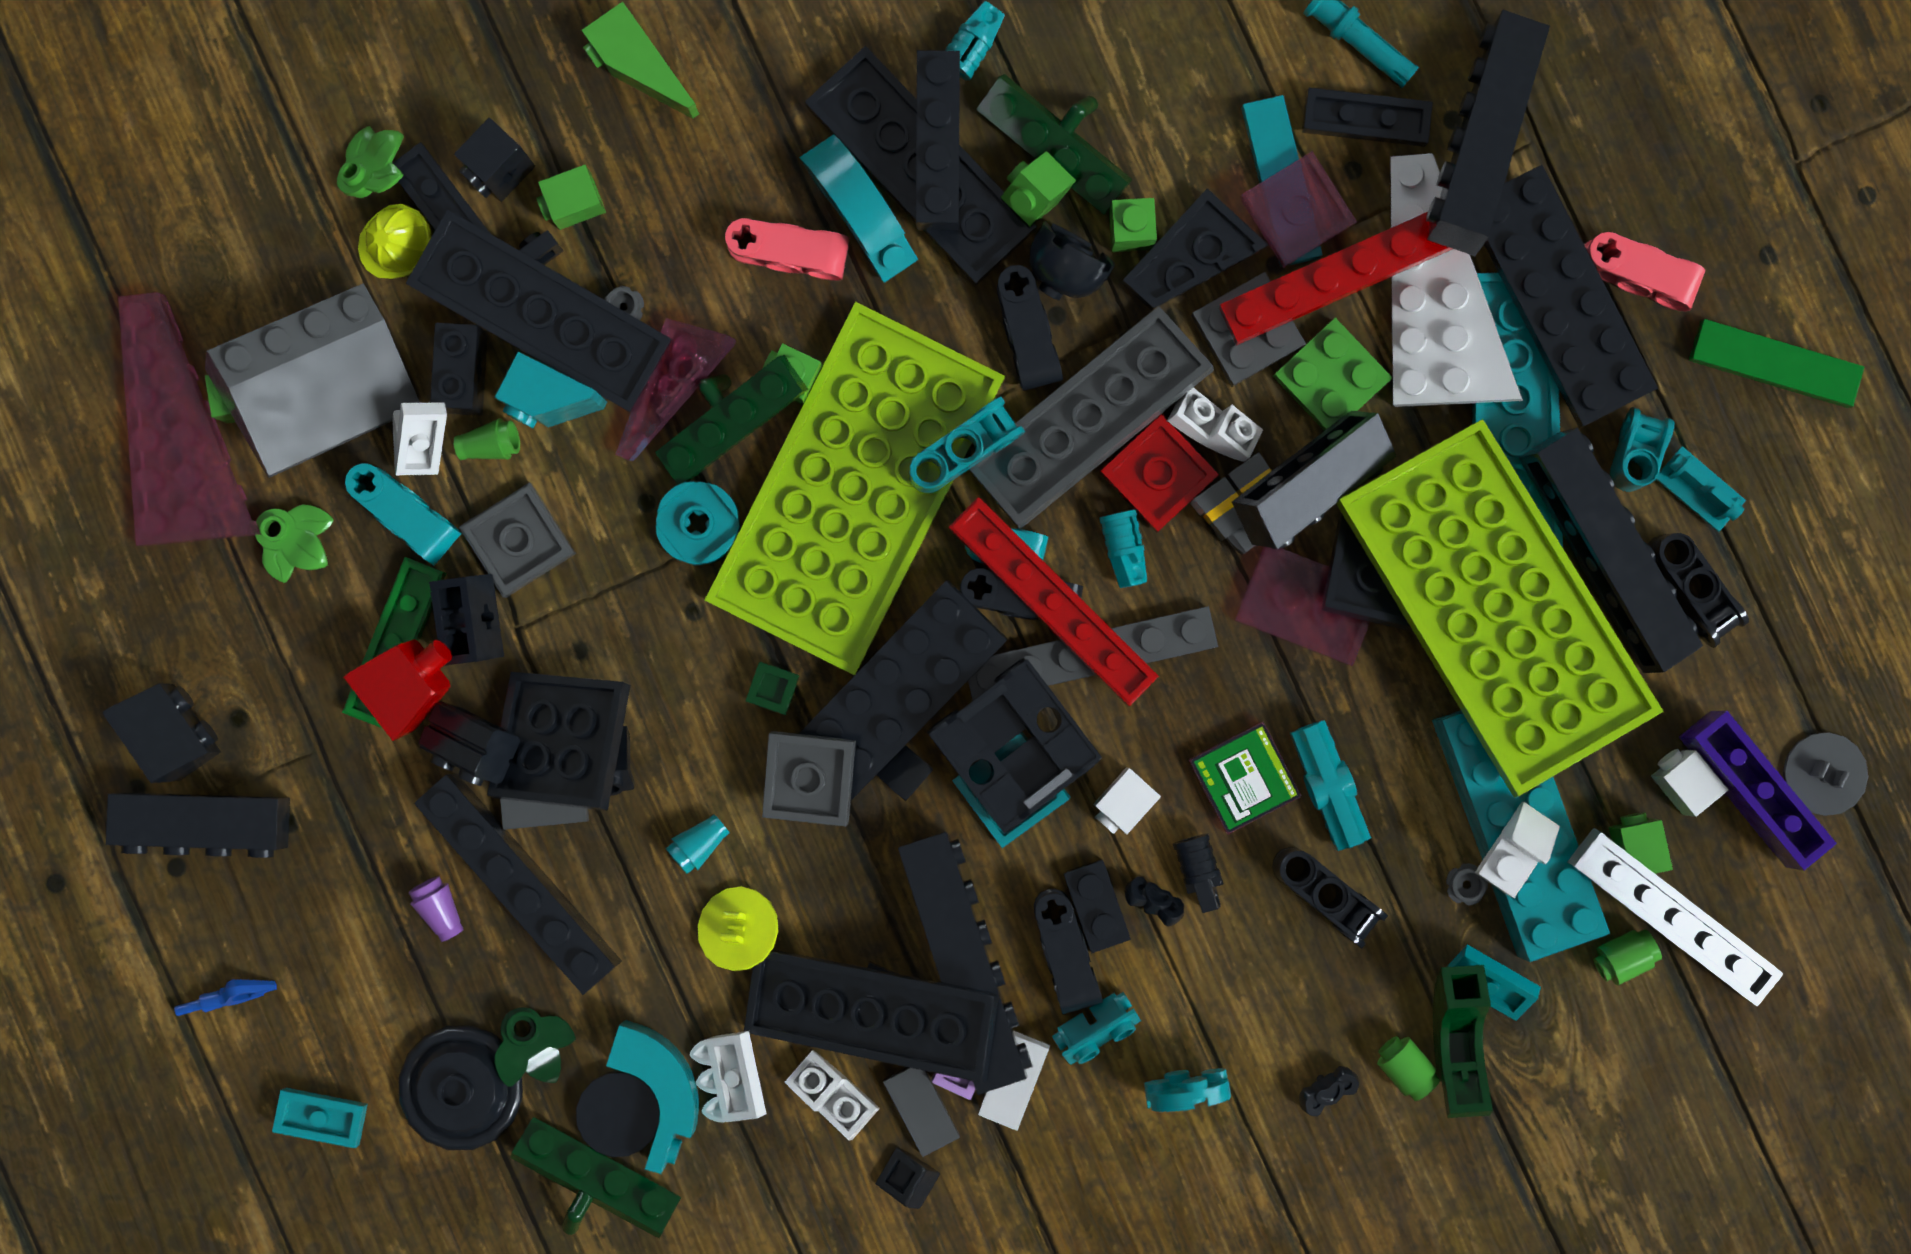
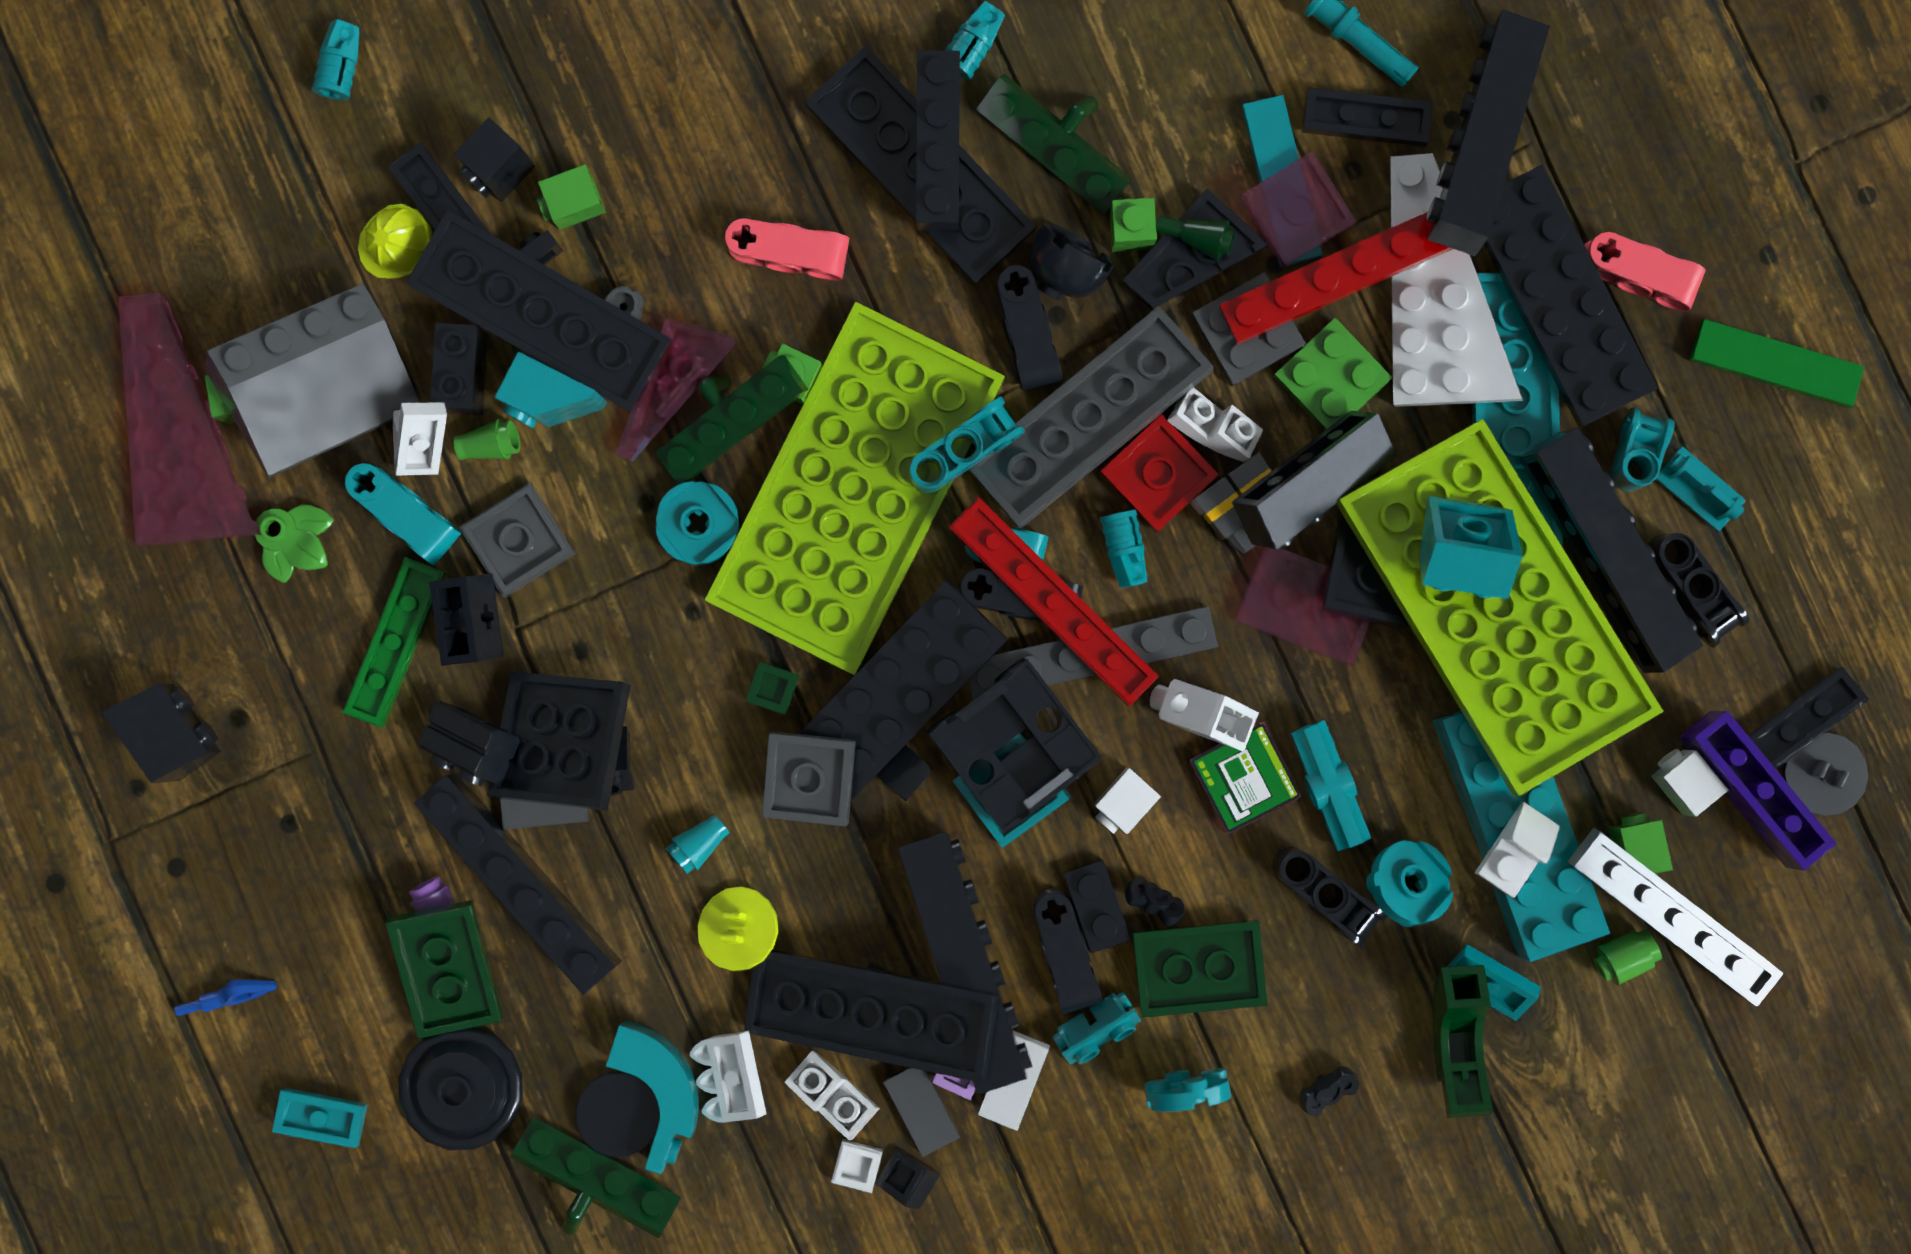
(197, 822): black brick -> none
(337, 61): none -> teal hinge
(370, 163): bright green plate -> none
(402, 685): red torso -> none
(444, 969): none -> dark green plate
(535, 1052): dark green plate -> none
(633, 59): bright green slope -> none
(857, 1165): none -> white tile
(860, 206): teal arch -> none
(1037, 187): bright green brick -> none
(1199, 968): none -> dark green plate
(1200, 870): black hinge -> none
(1204, 713): none -> white torso
(1207, 236): none -> dark green cone
(1389, 888): none -> teal plate
(1408, 1068): bright green brick -> none
(1468, 895): dark grey plate -> none
(1469, 548): none -> teal slope
(1808, 717): none -> black tile

